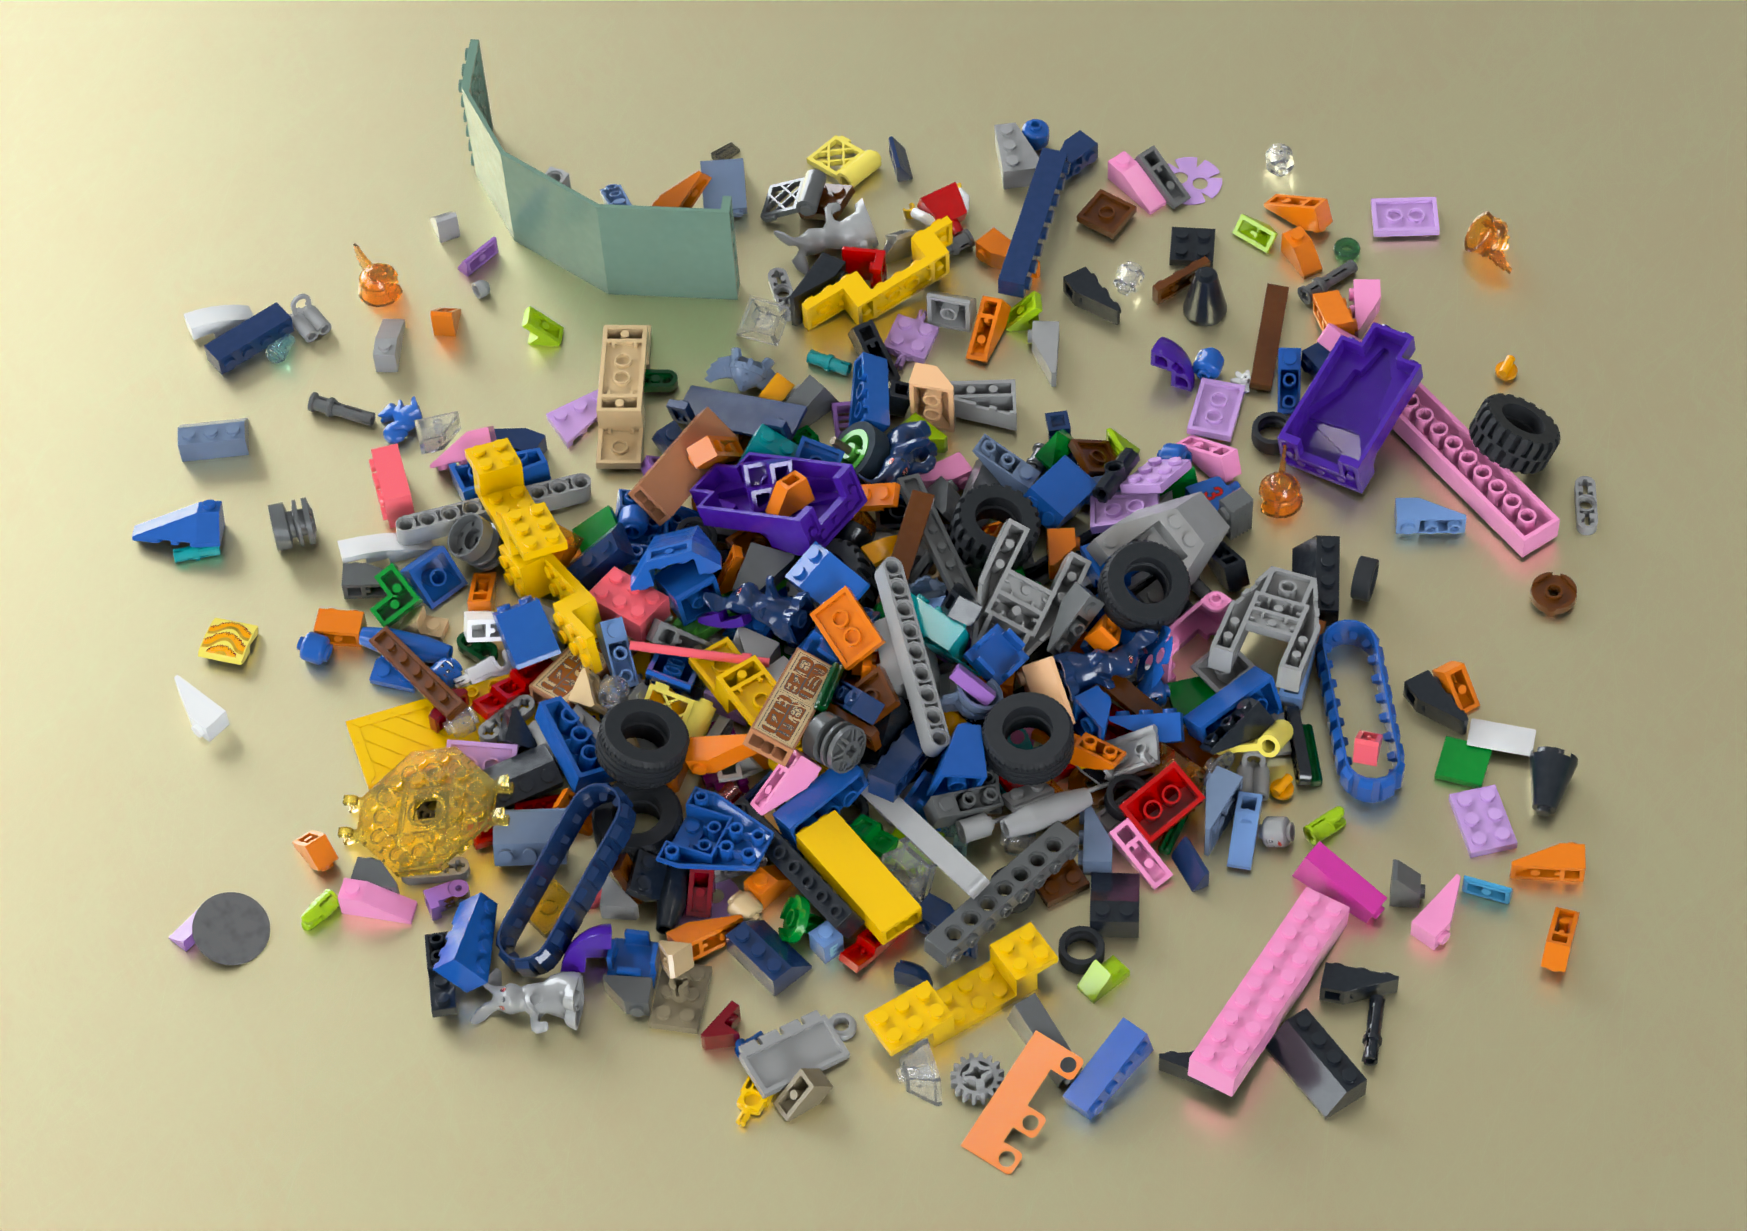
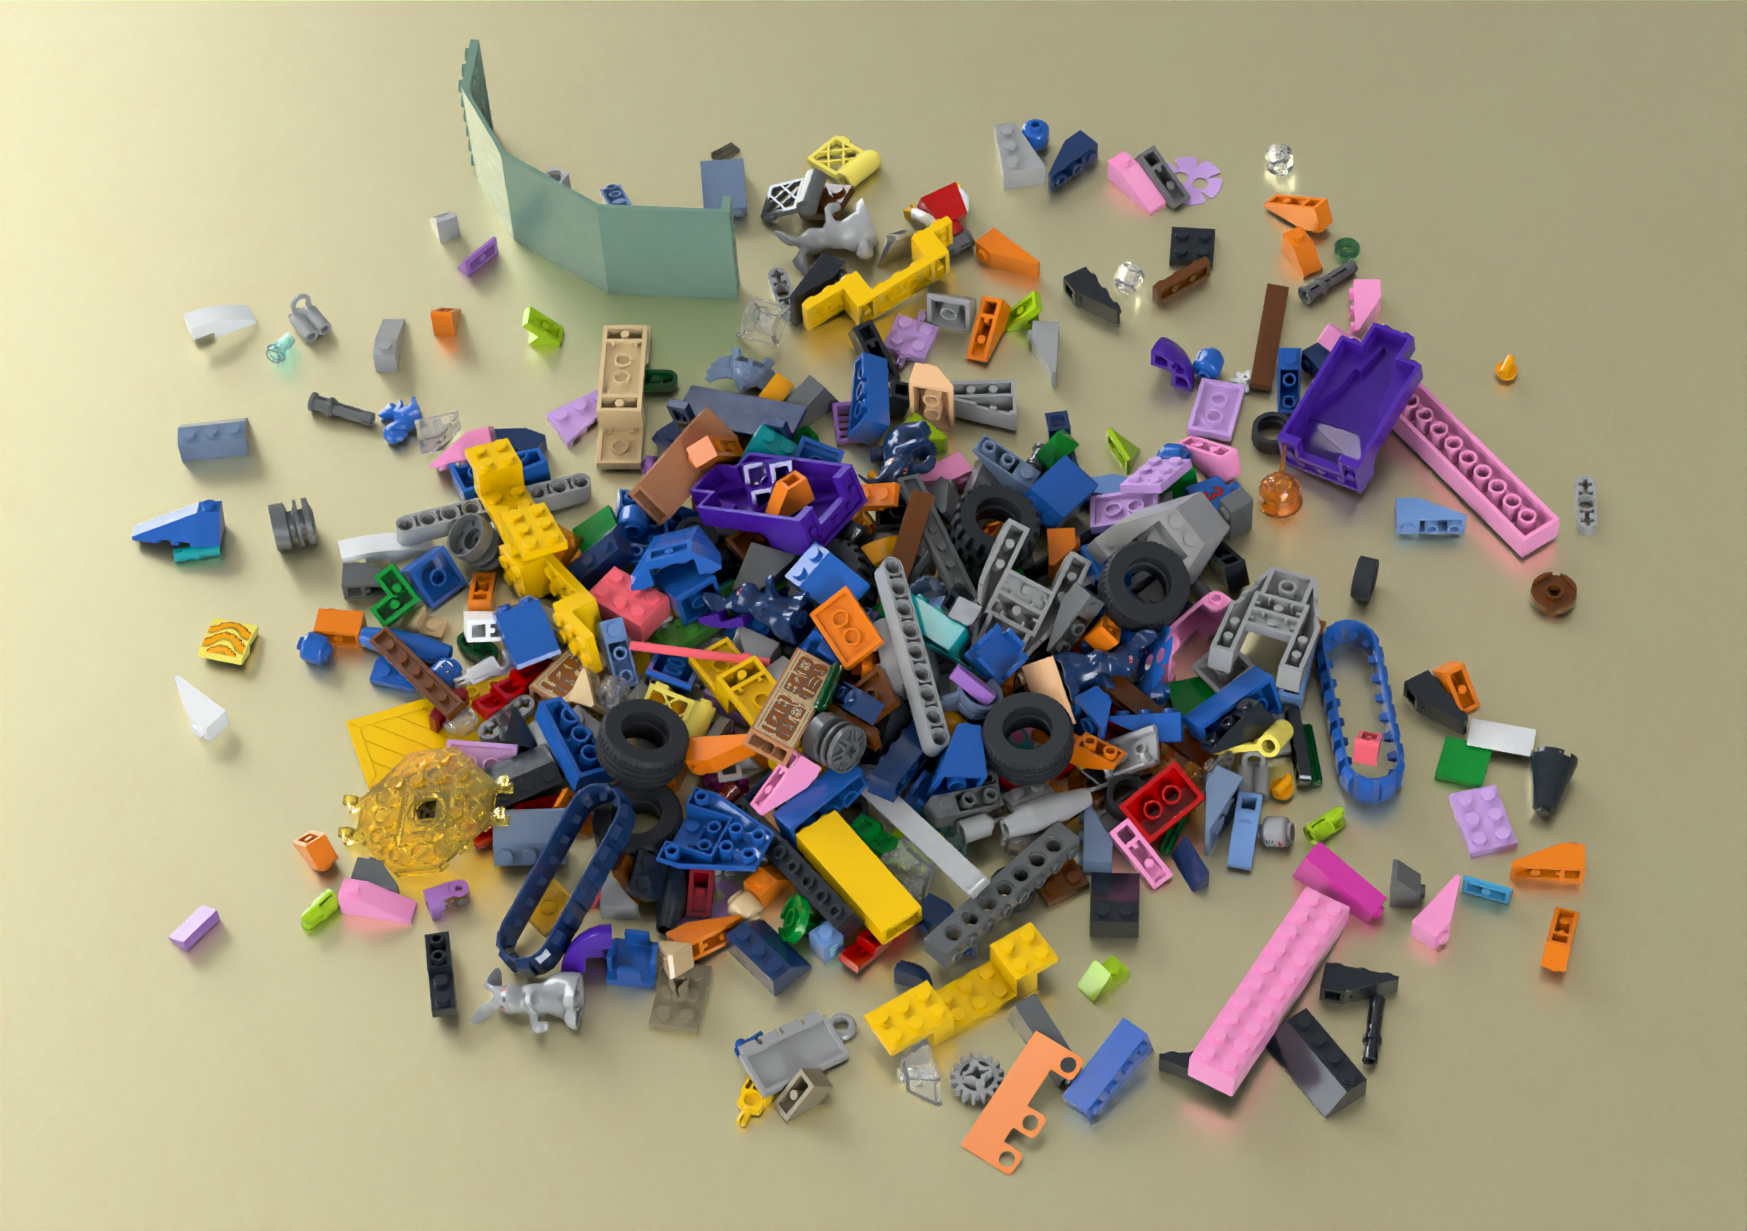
(231, 928): flat silver sticker -> none
(248, 338): dark blue brick -> none
(377, 282): clear orange helmet -> none
(392, 482): coral brick -> none
(442, 876): light grey beam -> none
(469, 944): blue wedge -> none
(481, 288): light grey hinge -> none
(630, 993): dark grey slope -> none
(666, 634): dark grey slope -> none
(684, 193): orange slope -> none
(721, 1030): dark red slope -> none
(730, 569): orange slope -> none
(829, 362): teal pin -> none
(864, 448): wheel -> none
(867, 262): red bracket -> none
(899, 160): dark blue slope -> none
(1033, 223): dark blue brick -> none
(1075, 934): black tyre -> none
(1092, 455): reddish brown plate -> none
(1106, 213): reddish brown plate -> none
(1115, 473): black piece -> none
(1205, 298): black cone -> none
(1255, 232): lime slope -> none
(1321, 559): black slope -> none
(1332, 308): orange brick -> none
(1404, 216): lavender plate -> none
(1489, 238): clear orange helmet -> none
(1514, 433): black tyre -> none

